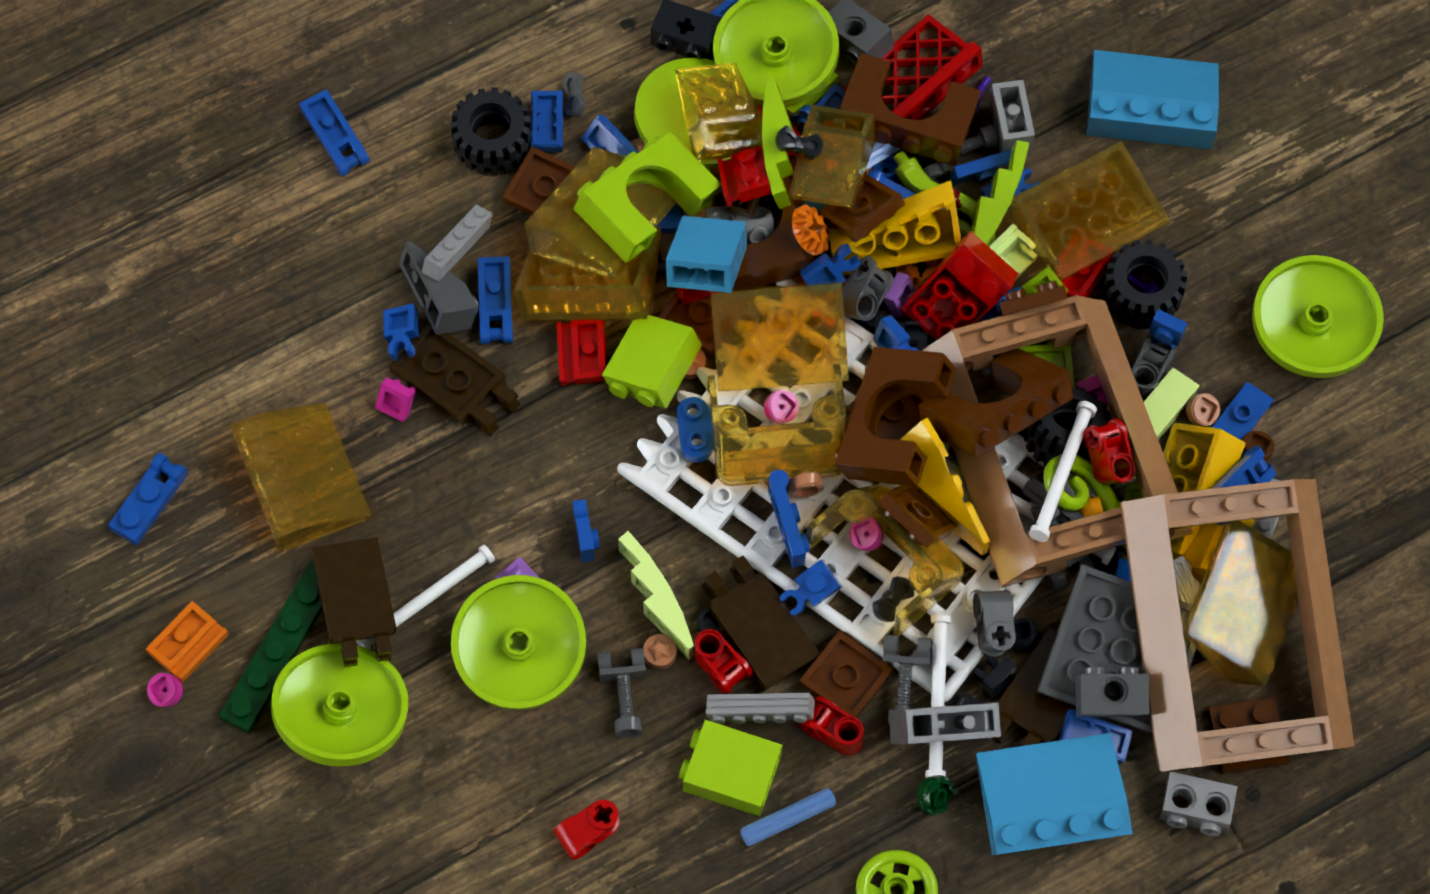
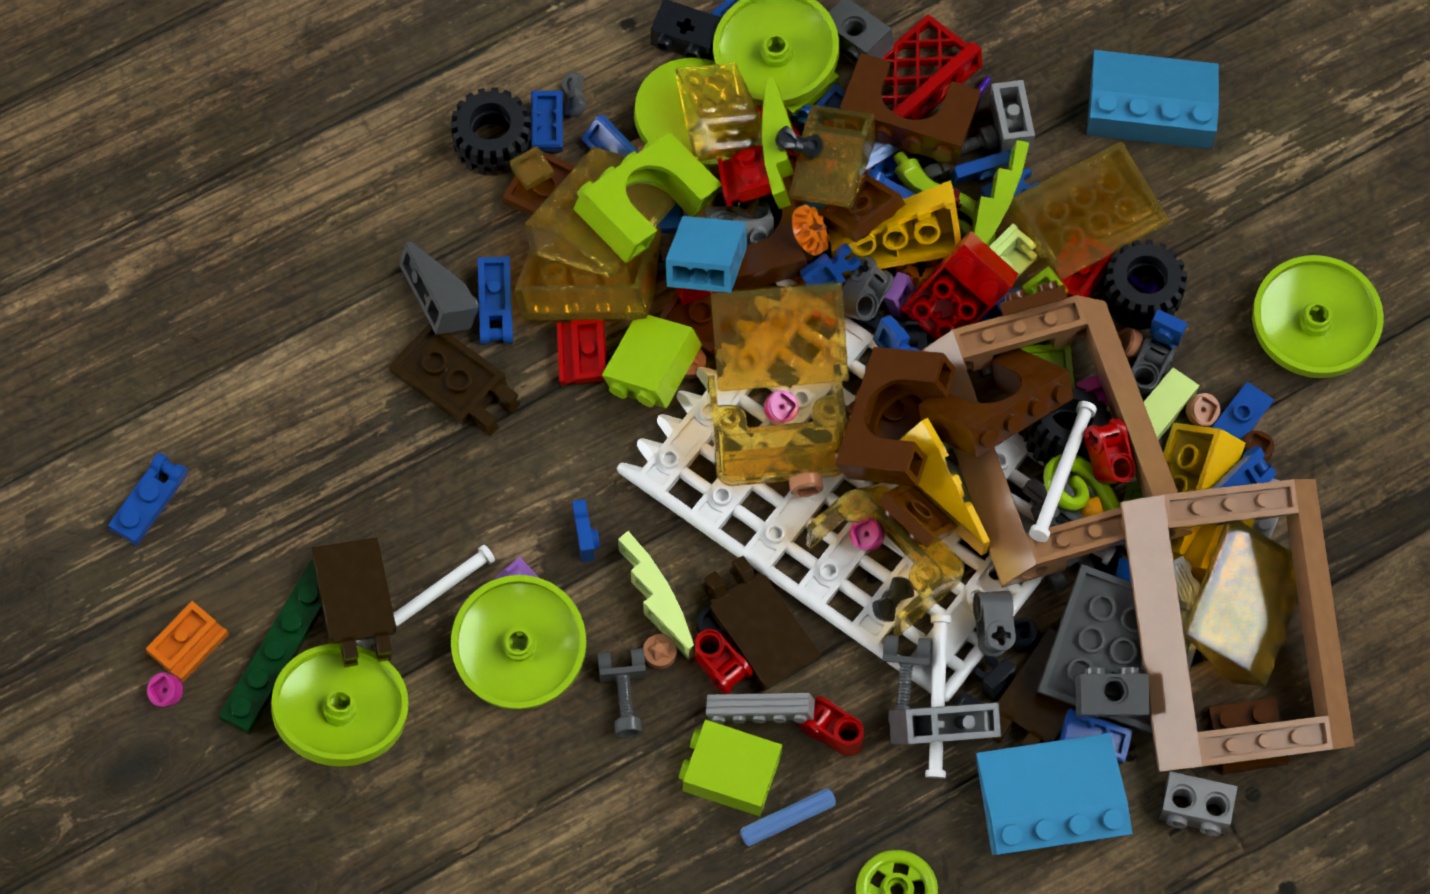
(299, 474): clear yellow slope -> none
(333, 132): blue plate -> none
(395, 399): dark pink tile -> none
(399, 327): blue plate -> none
(457, 243): light grey piece -> none
(531, 168): none -> clear yellow plate
(584, 831): red piece -> none
(694, 427): blue plate -> none
(787, 518): blue plate -> none
(814, 585): blue plate -> none
(846, 675): reddish brown plate -> none
(934, 794): dark green plate -> none
(1131, 342): none -> nougat tile

